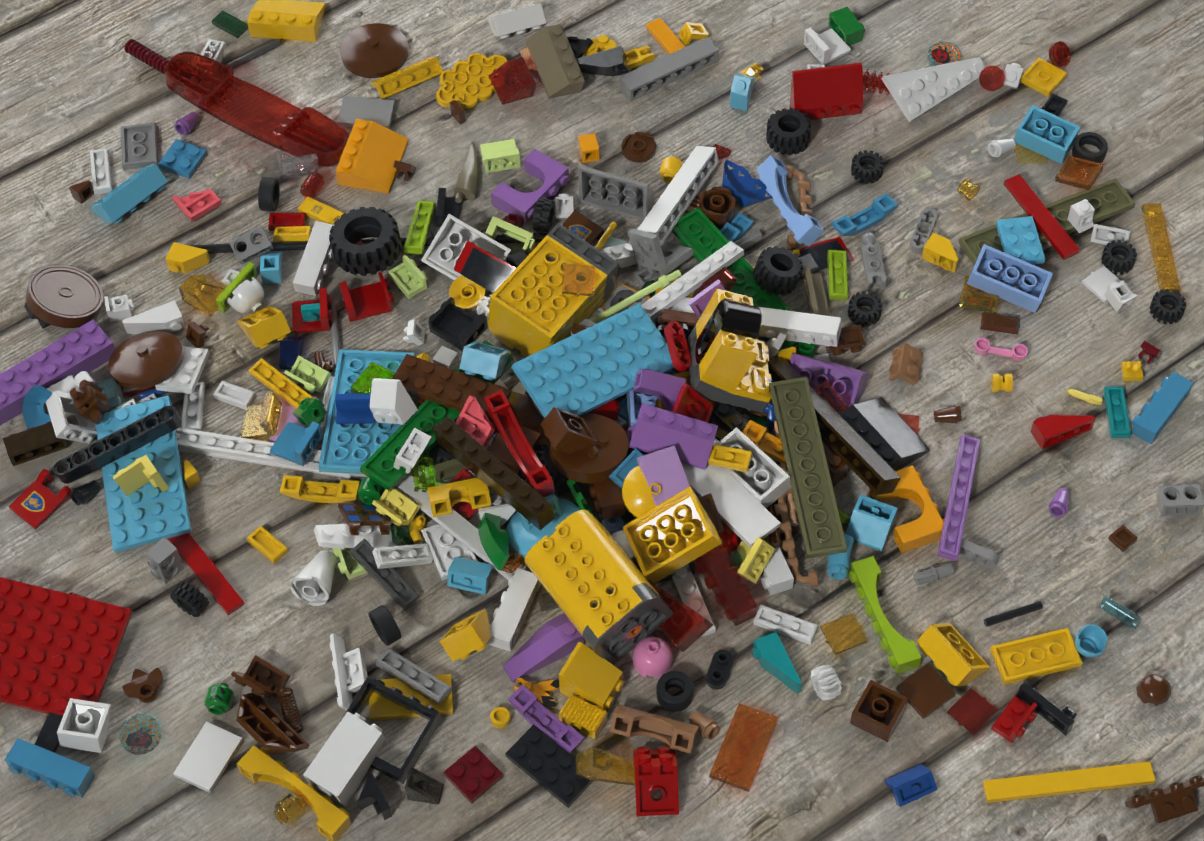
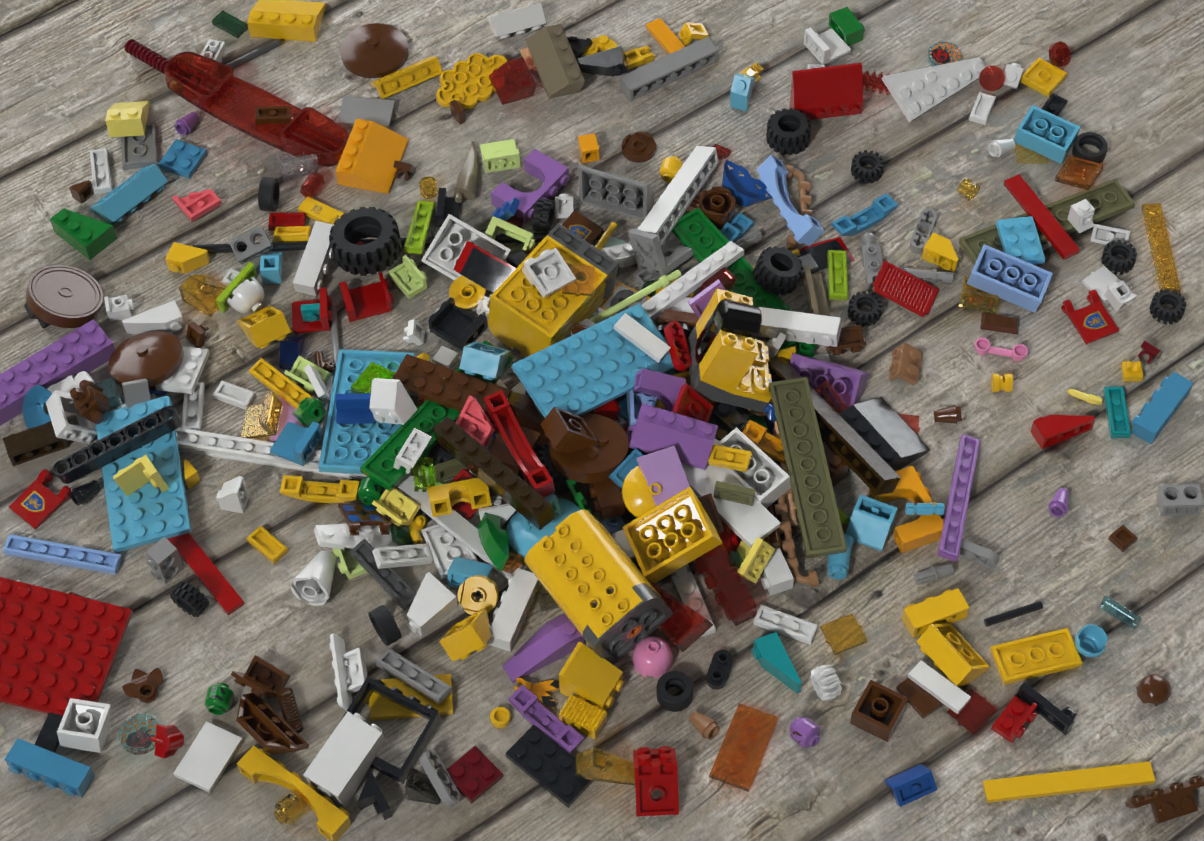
(62, 554): none -> light blue tile
(82, 232): none -> green wedge
(127, 119): none -> light yellow slope
(135, 392): none -> light grey piece
(167, 740): none -> red piece
(233, 495): none -> white slope
(272, 115): none -> reddish brown plate
(317, 383): none -> white tile
(428, 187): none -> clear yellow wheel
(430, 605): none -> white slope
(440, 778): none -> light grey beam
(472, 585): none -> yellow plate
(507, 210): none -> blue plate
(548, 272): none -> white plate
(634, 722): medium nougat arch -> none
(641, 337): none -> white tile
(734, 493): none -> olive tile
(805, 732): none -> medium lavender head
(901, 653): lime arch -> none
(905, 289): none -> red window
(924, 509): none -> medium azure axle
(931, 275): none -> light grey pin
(939, 687): none -> white tile
(945, 608): none -> yellow brick
(982, 108): none -> white tile
(1091, 321): none -> red flag

